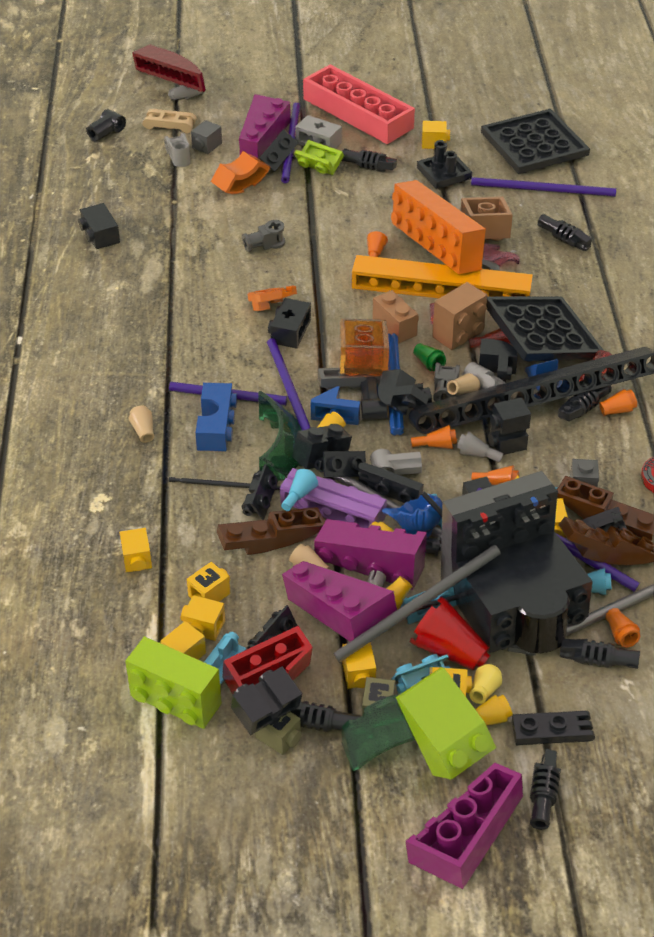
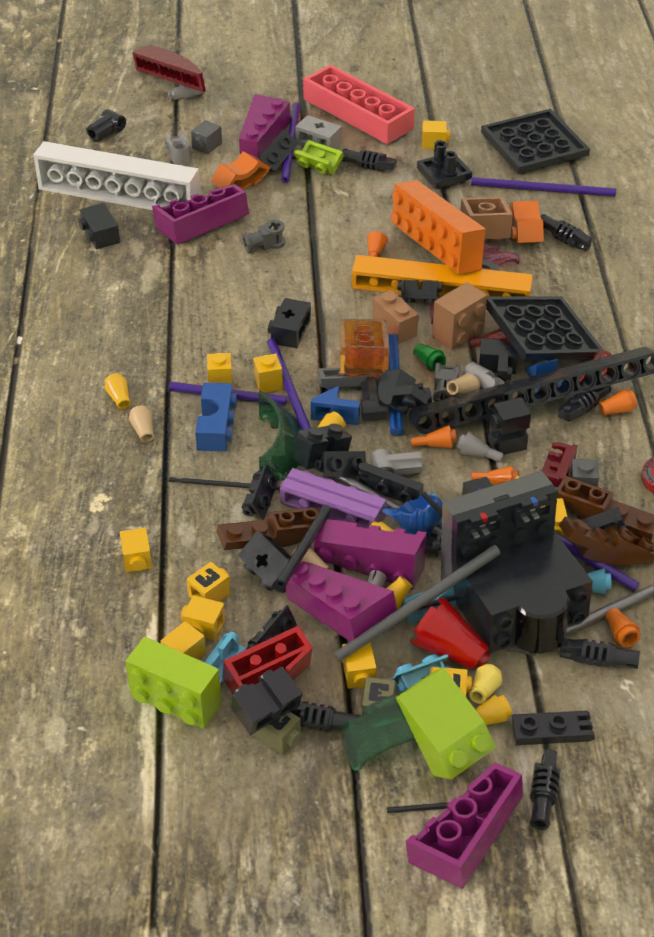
(113, 176): none -> white brick
(117, 389): none -> yellow cone
(170, 120): tan plate -> none
(200, 214): none -> magenta wedge
(219, 368): none -> yellow brick
(261, 298): orange plate -> none
(264, 558): none -> black brick
(268, 373): none -> yellow brick
(302, 484): medium azure cone -> none
(303, 547): none -> black piece
(410, 291): none -> black hinge
(421, 807): none -> black axle
(526, 222): none -> orange brick
(559, 465): none -> dark red hinge

